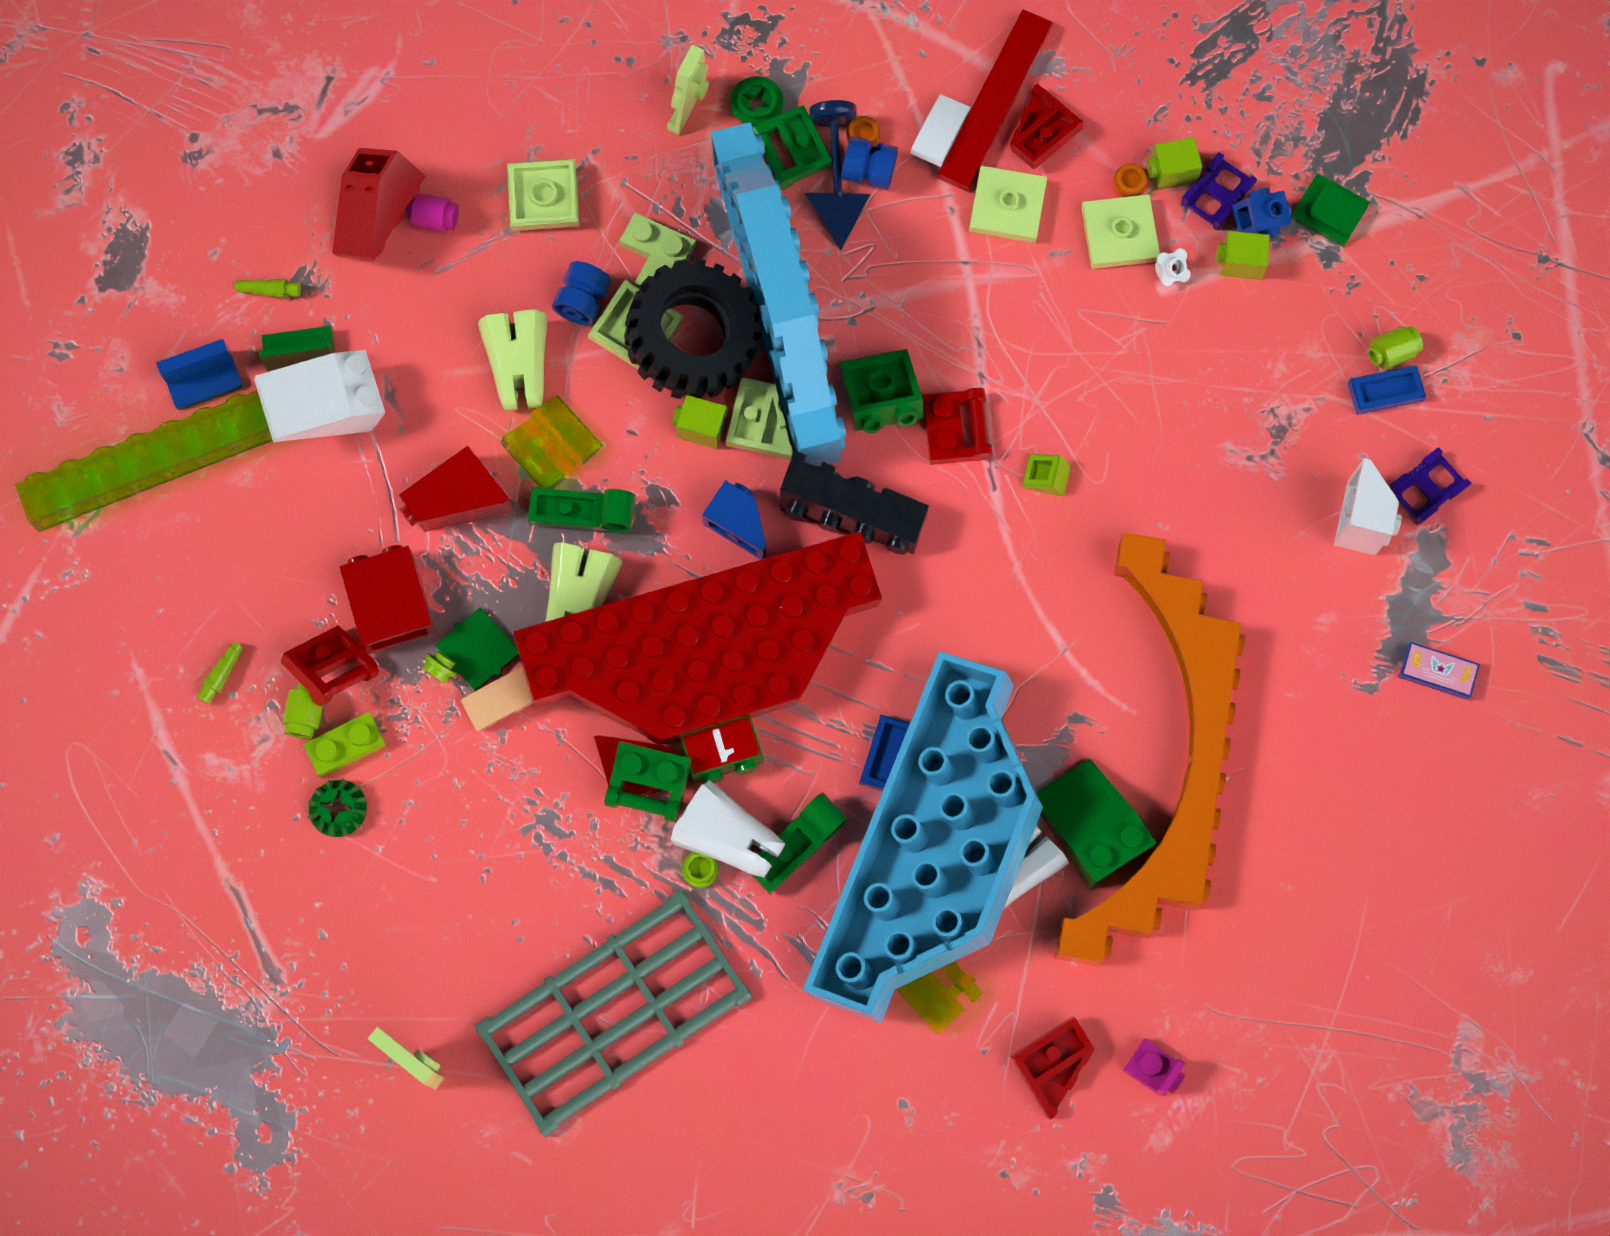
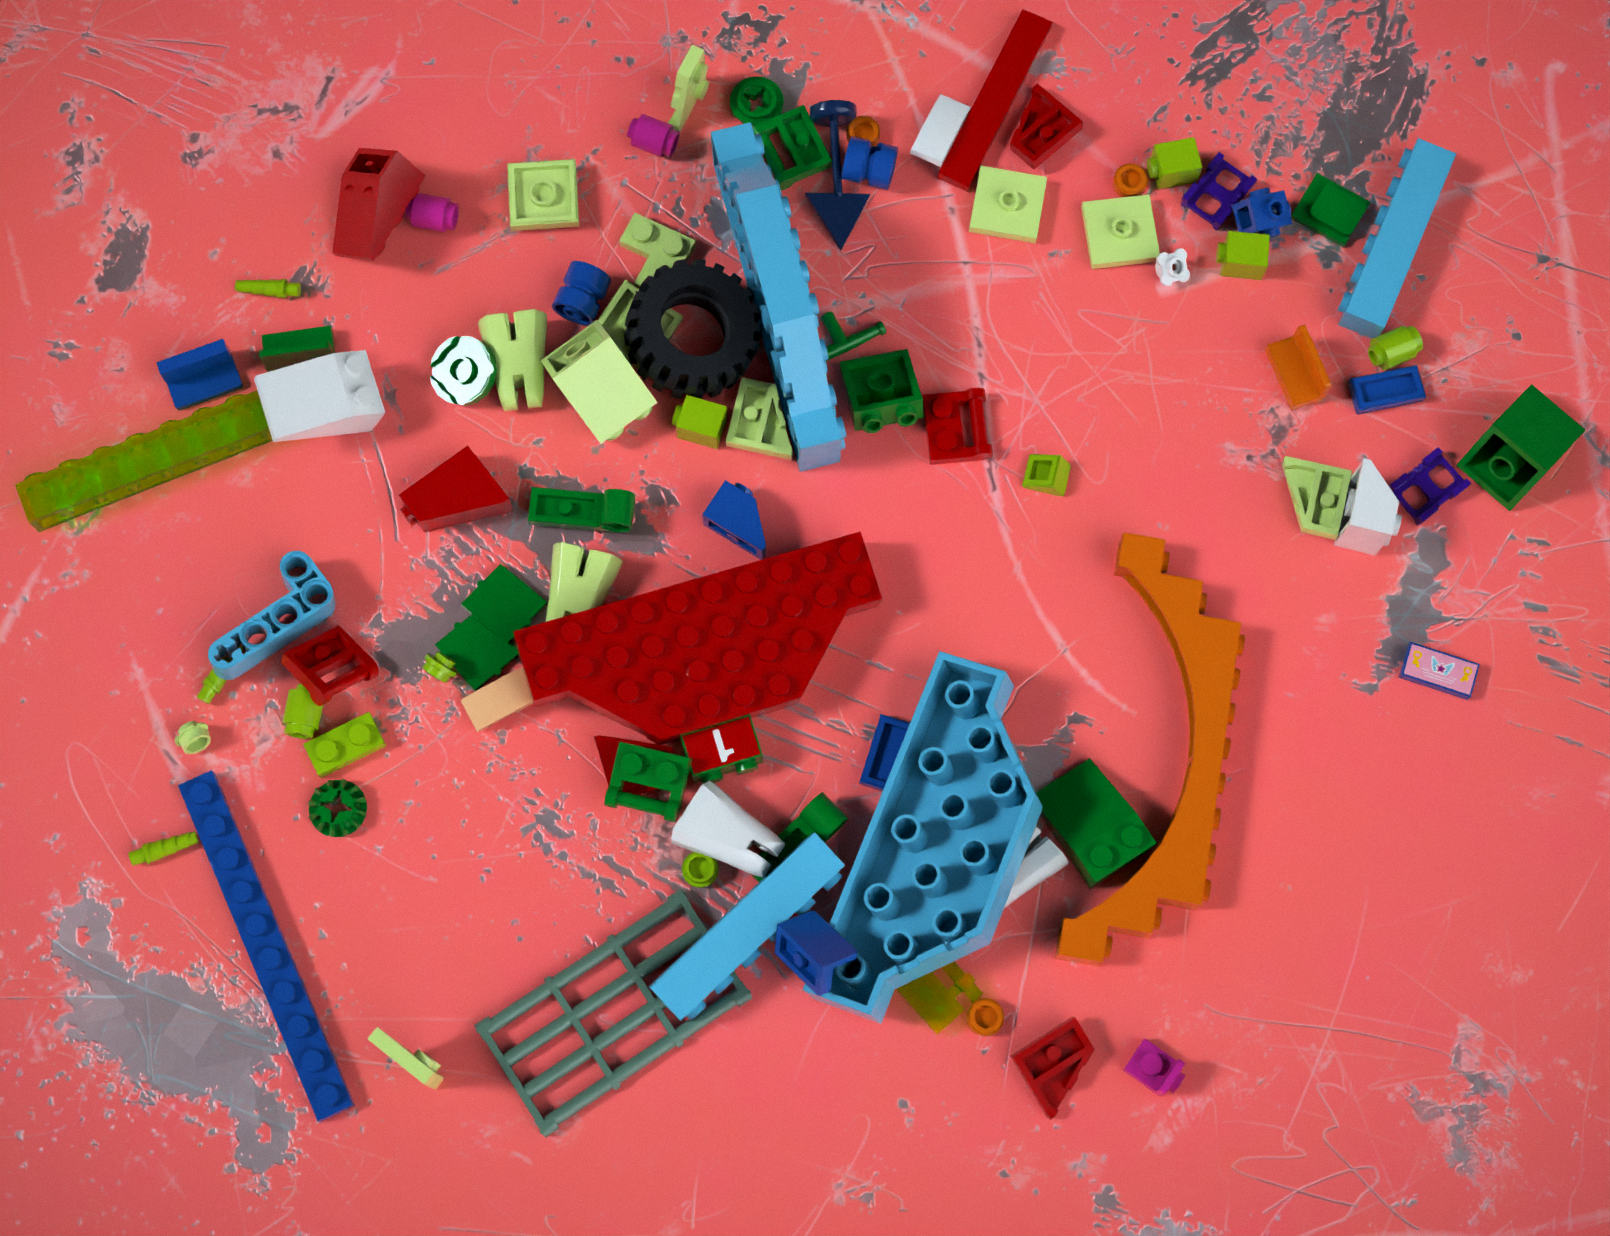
(158, 849): none -> lime animal
(193, 737): none -> yellowish green plate
(266, 946): none -> blue plate
(268, 623): none -> medium azure beam
(387, 598): red brick -> none
(463, 370): none -> tile
(503, 603): none -> green piece
(551, 444): clear neon green slope -> none
(599, 382): none -> yellowish green slope
(653, 136): none -> dark pink brick
(746, 927): none -> medium azure brick
(812, 950): none -> blue panel
(844, 344): none -> green piece
(851, 505): black wedge -> none
(985, 1017): none -> orange tile
(1299, 369): none -> orange panel
(1317, 495): none -> yellowish green wing
(1396, 239): none -> medium azure brick
(1520, 447): none -> green slope

